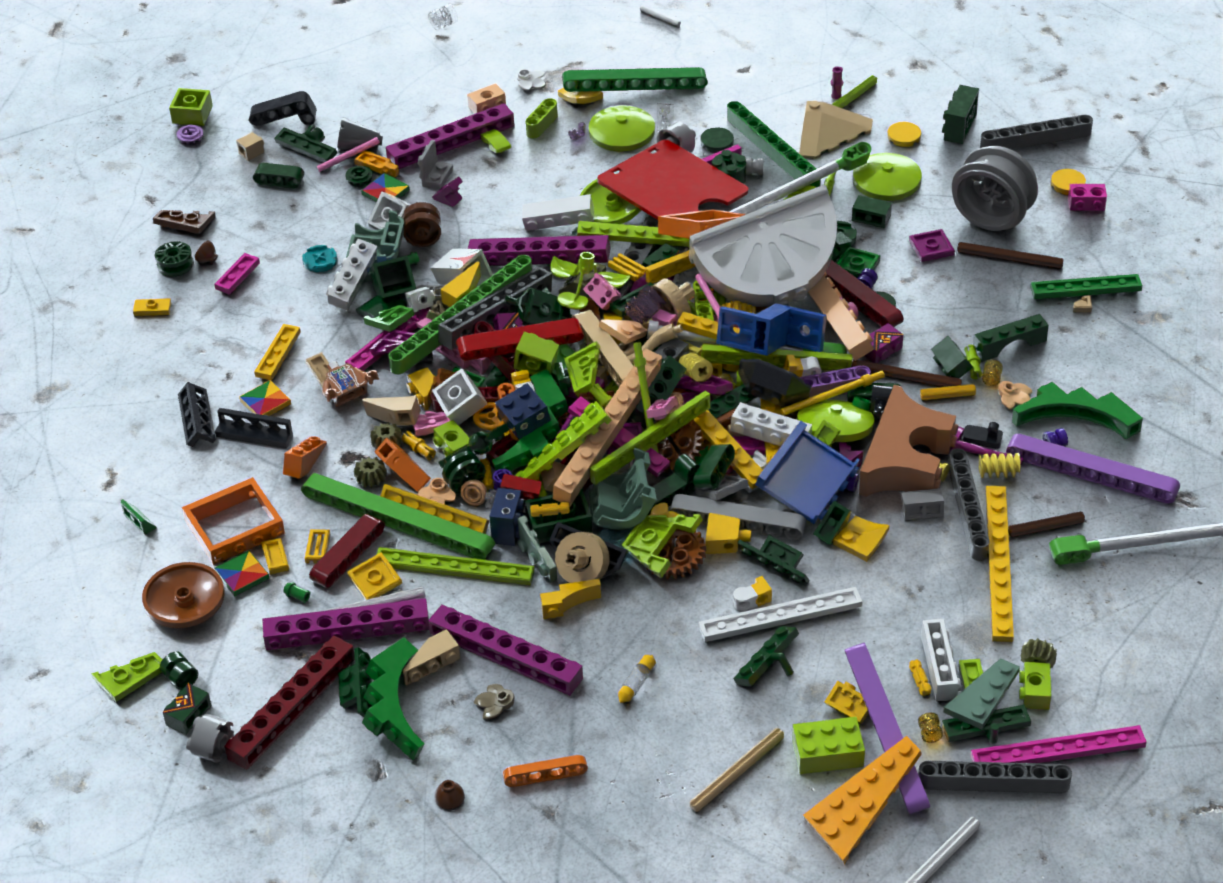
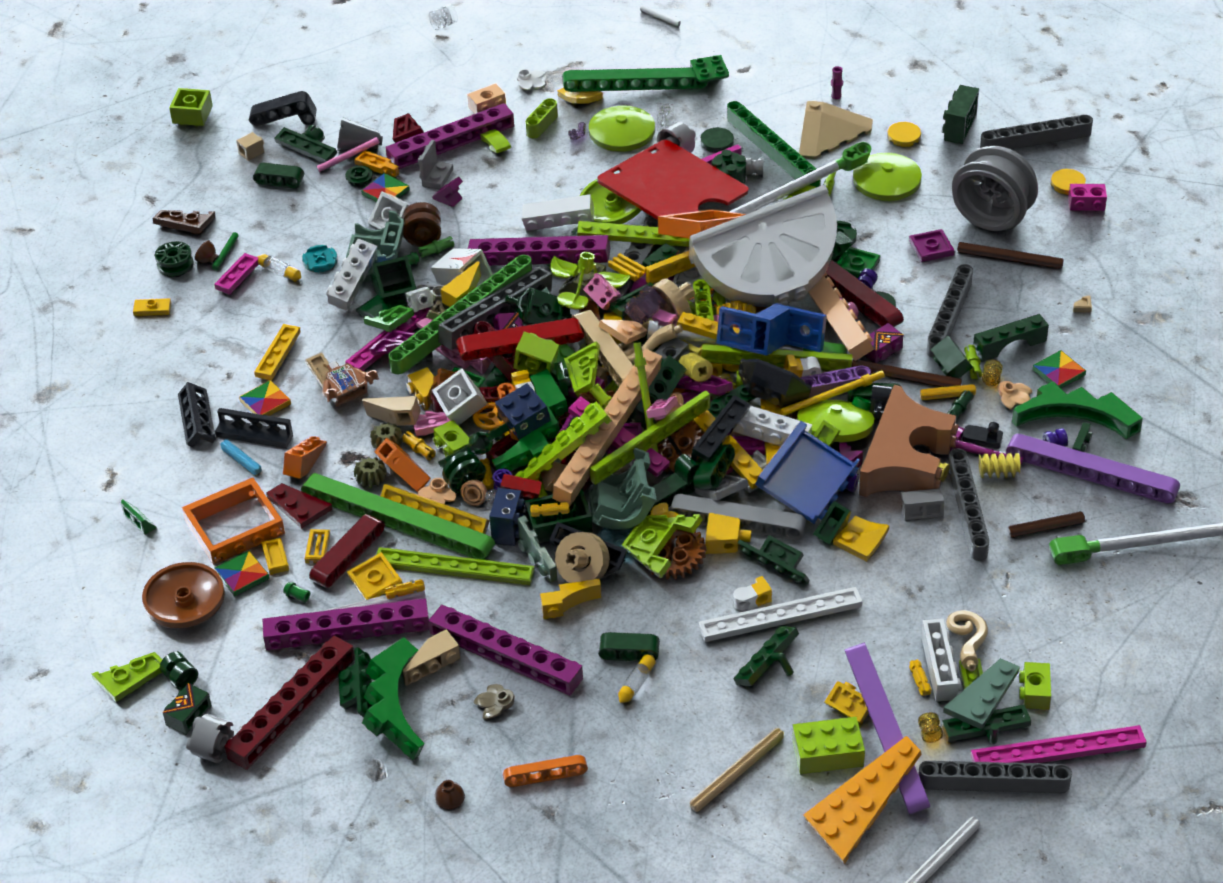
(195, 132): lavender gear -> none
(225, 251): none -> green bar
(241, 457): none -> medium azure axle
(279, 267): none -> piece
(298, 505): none -> dark red wing
(404, 589): none -> yellow axle
(405, 127): none -> dark red wing
(436, 247): none -> bright green pin
(628, 646): none -> dark green beam
(709, 68): none -> green bracket
(709, 295): bright pink bar -> none
(720, 429): none -> black fence
(856, 92): lime axle -> none
(871, 211): dark green brick -> none
(950, 306): none -> dark grey beam
(959, 405): none -> dark green pin
(968, 652): none -> tan plant
(999, 564): yellow plate -> none
(1038, 652): olive gear -> none
(1059, 369): none -> tile
(1084, 436): none -> dark green plate
(1086, 286): green plate -> none

